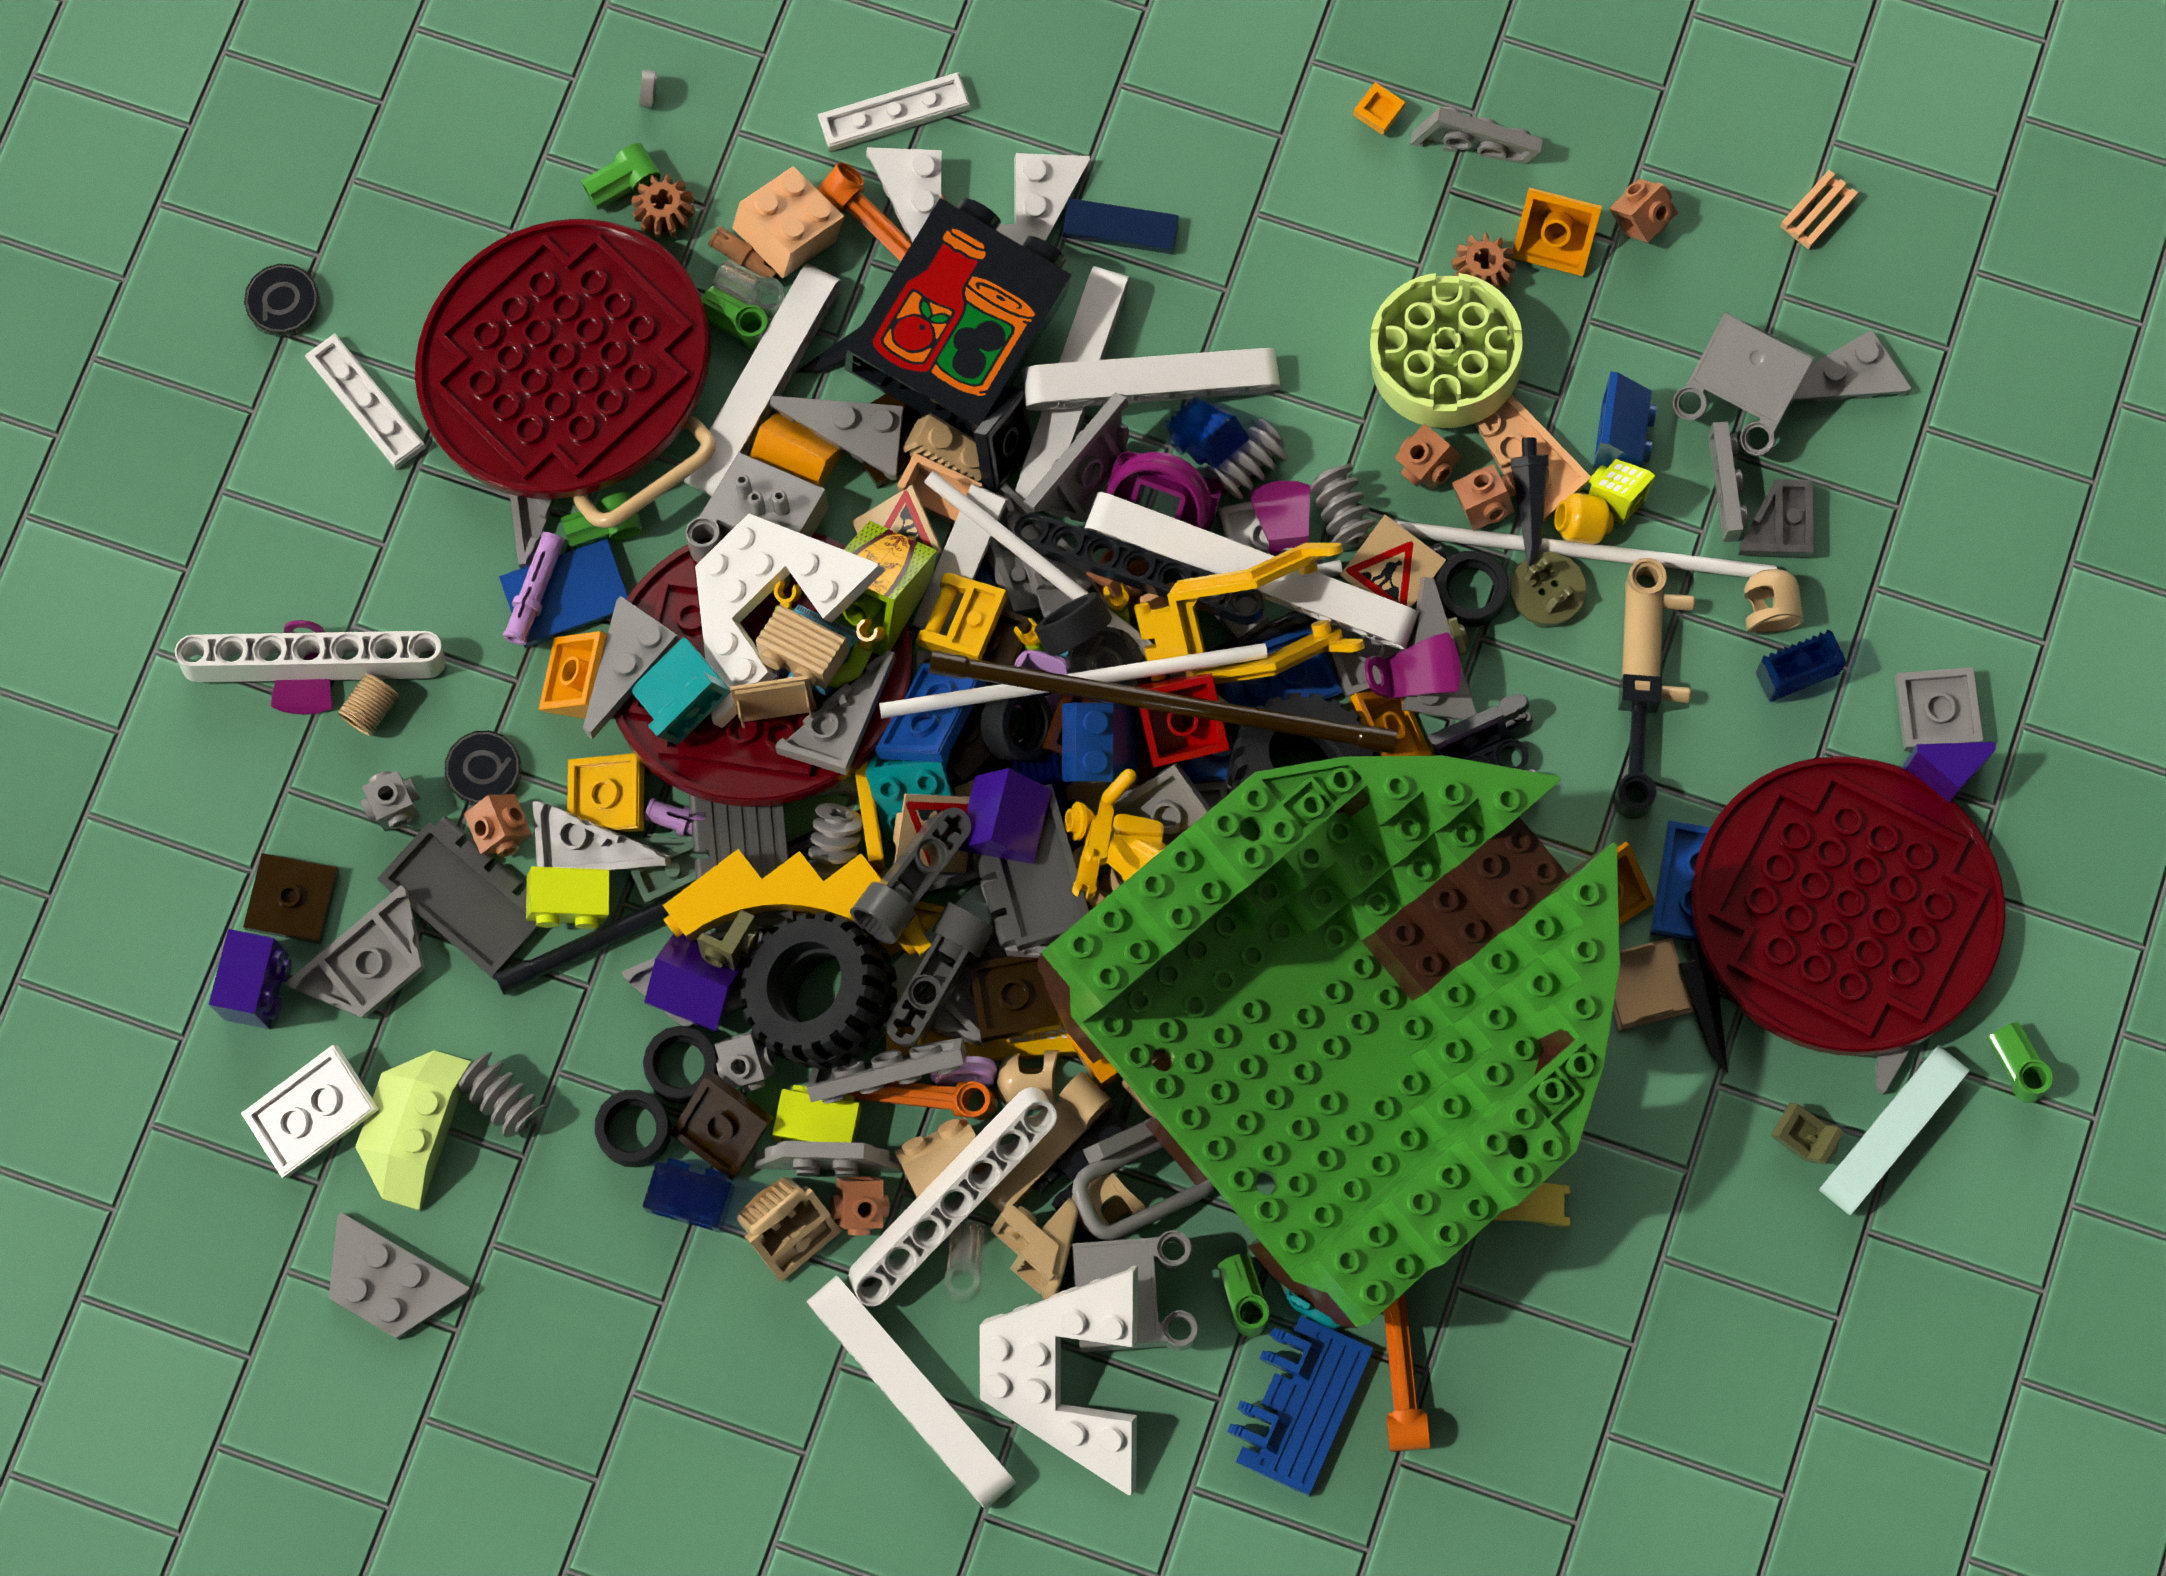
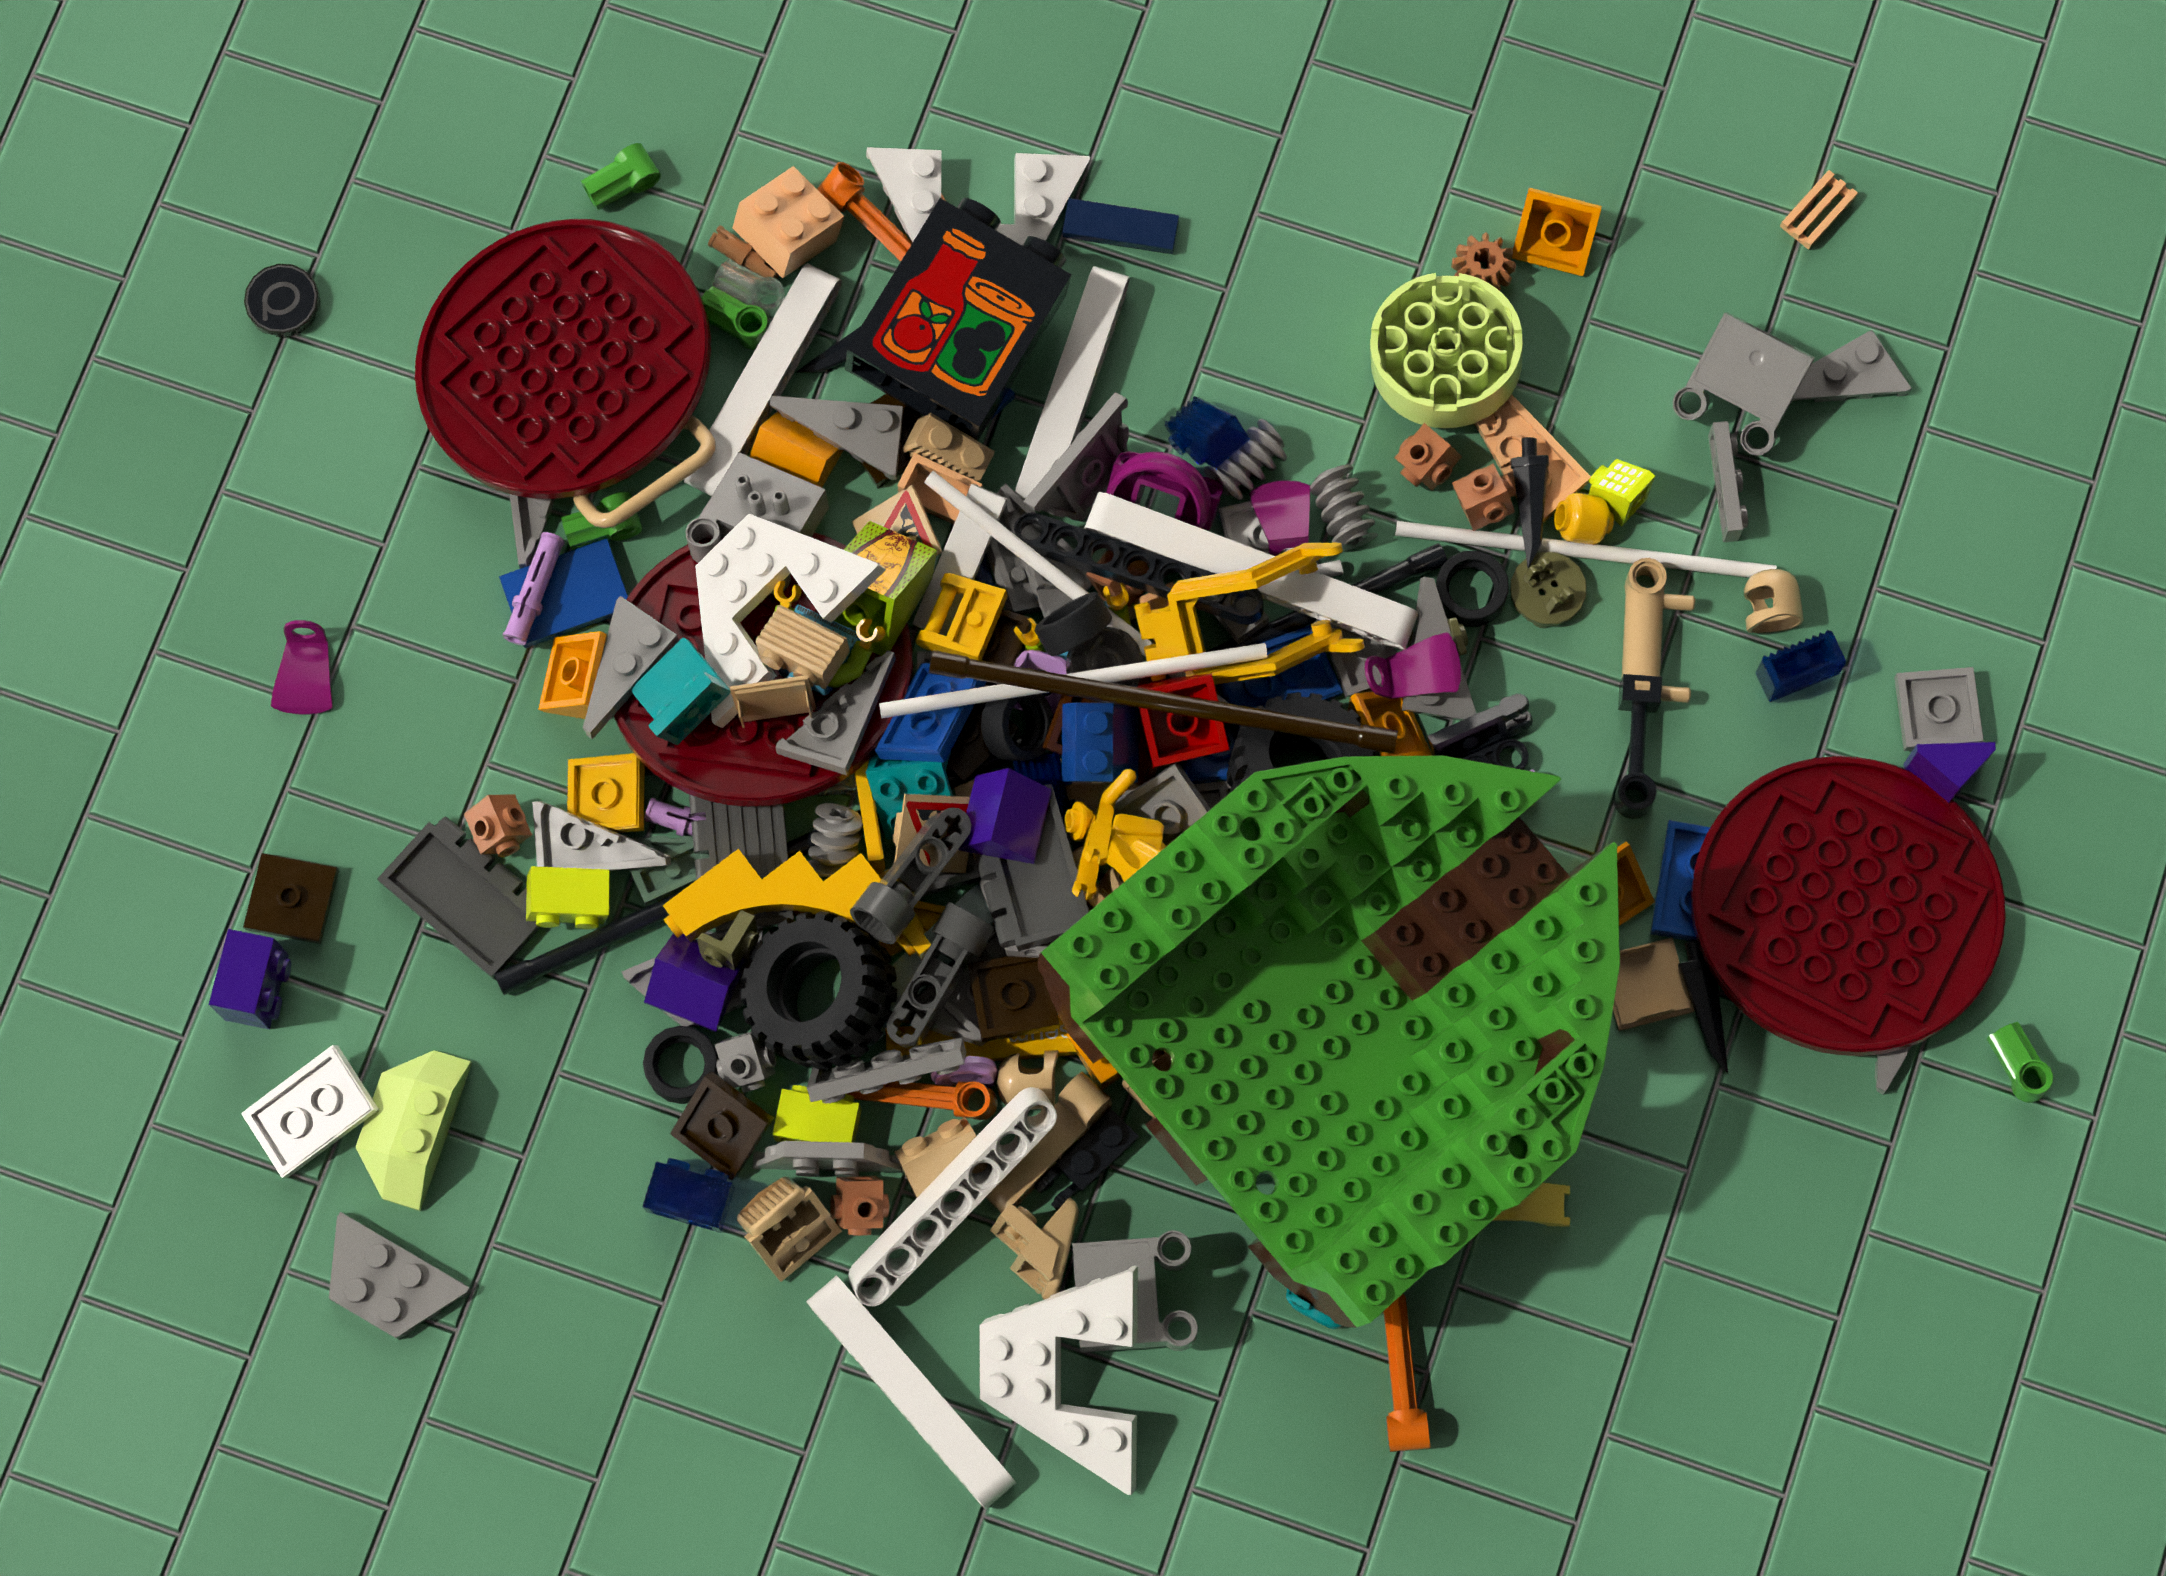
(295, 646): white beam -> none
(365, 401): white tile -> none
(367, 960): light grey wing -> none
(368, 704): tan piece -> none
(393, 812): light grey brick -> none
(482, 766): black tile -> none
(498, 1097): light grey piece -> none
(612, 1107): black tyre -> none
(648, 88): light grey tile -> none
(673, 213): nougat gear -> none
(894, 111): white tile -> none
(965, 1257): clear piece -> none
(1003, 439): black tile -> none
(1116, 1153): light grey bar -> none
(1121, 1200): tan helmet -> none
(1151, 378): white beam -> none
(1243, 1292): bright green piece -> none
(1306, 1406): blue hinge -> none
(1379, 108): light orange plate -> none
(1392, 563): tan piece -> none
(1463, 132): light grey wing -> none
(1624, 422): blue slope -> none
(1644, 210): nougat brick -> none
(1783, 522): flat silver wing -> none
(1806, 1135): olive bracket -> none
(1894, 1130): light aqua beam -> none

